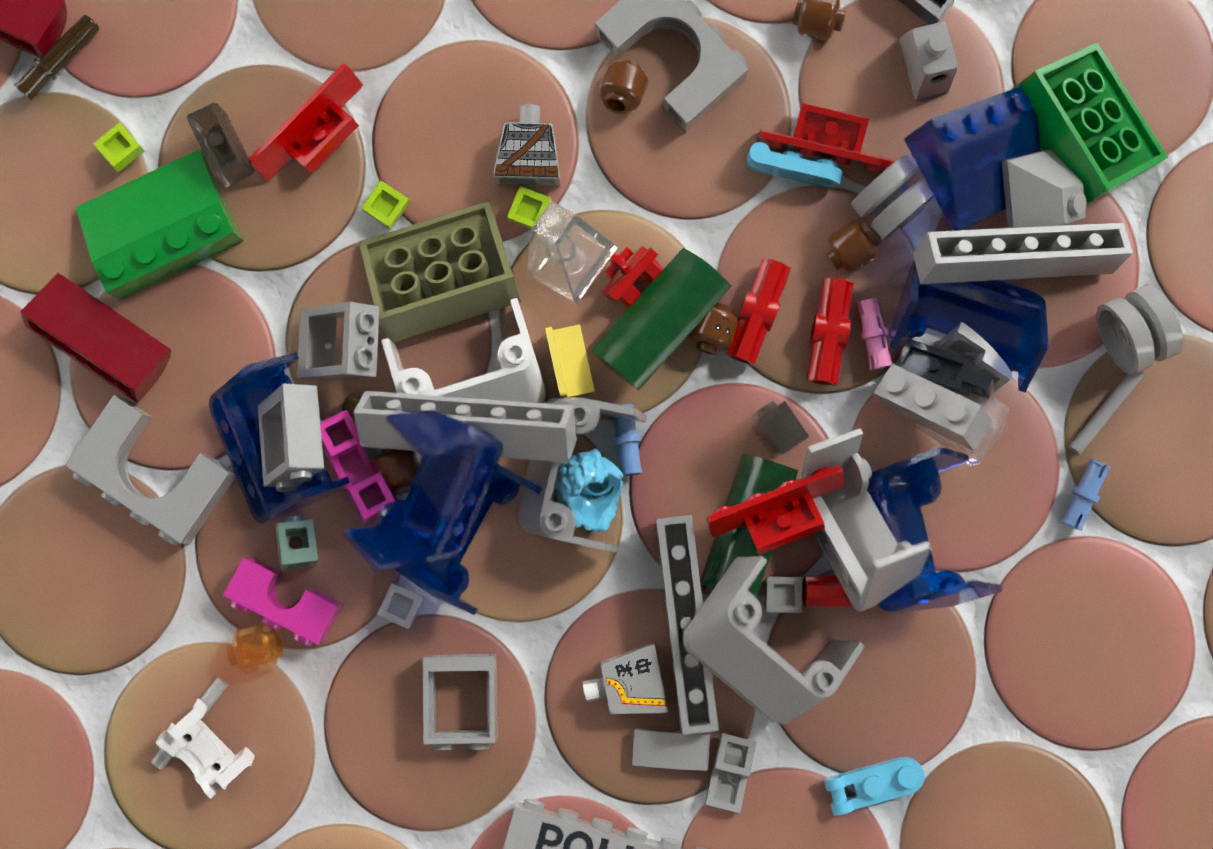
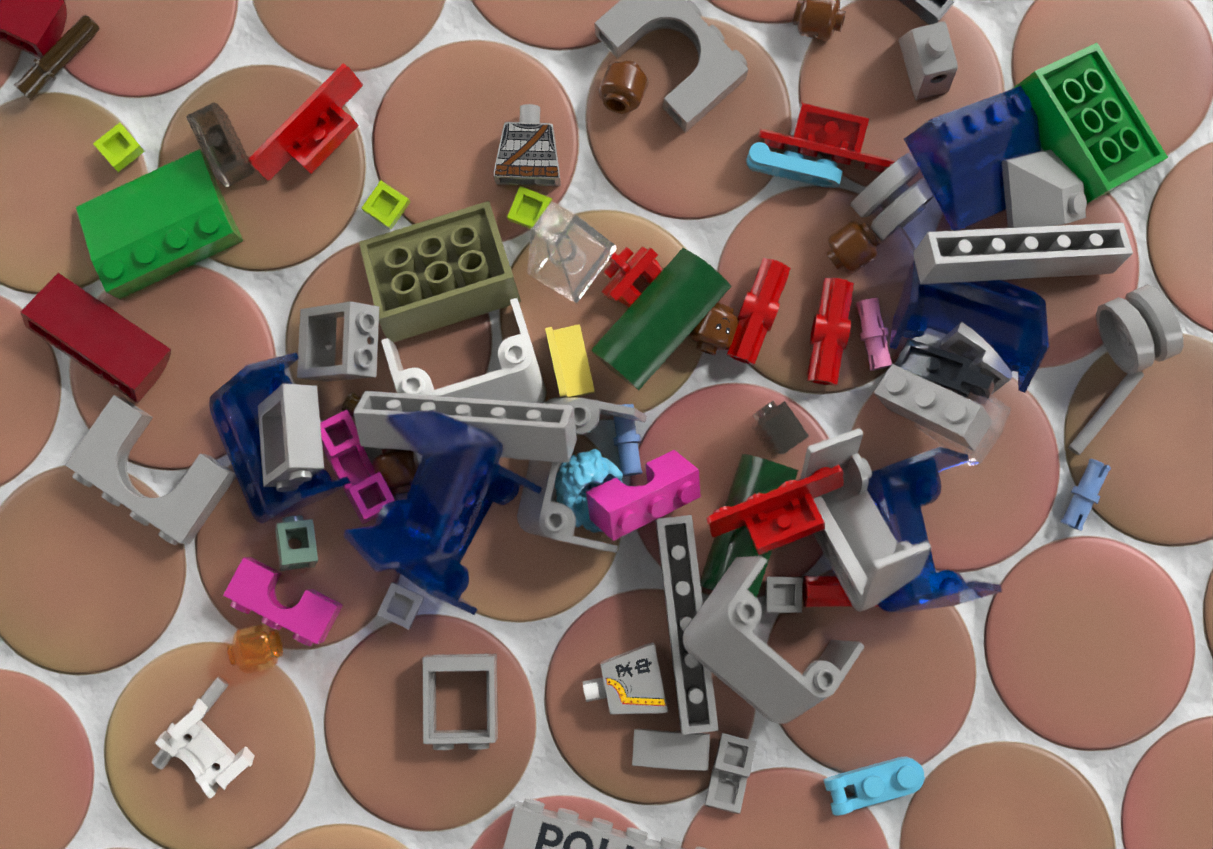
(624, 508): none -> dark pink arch

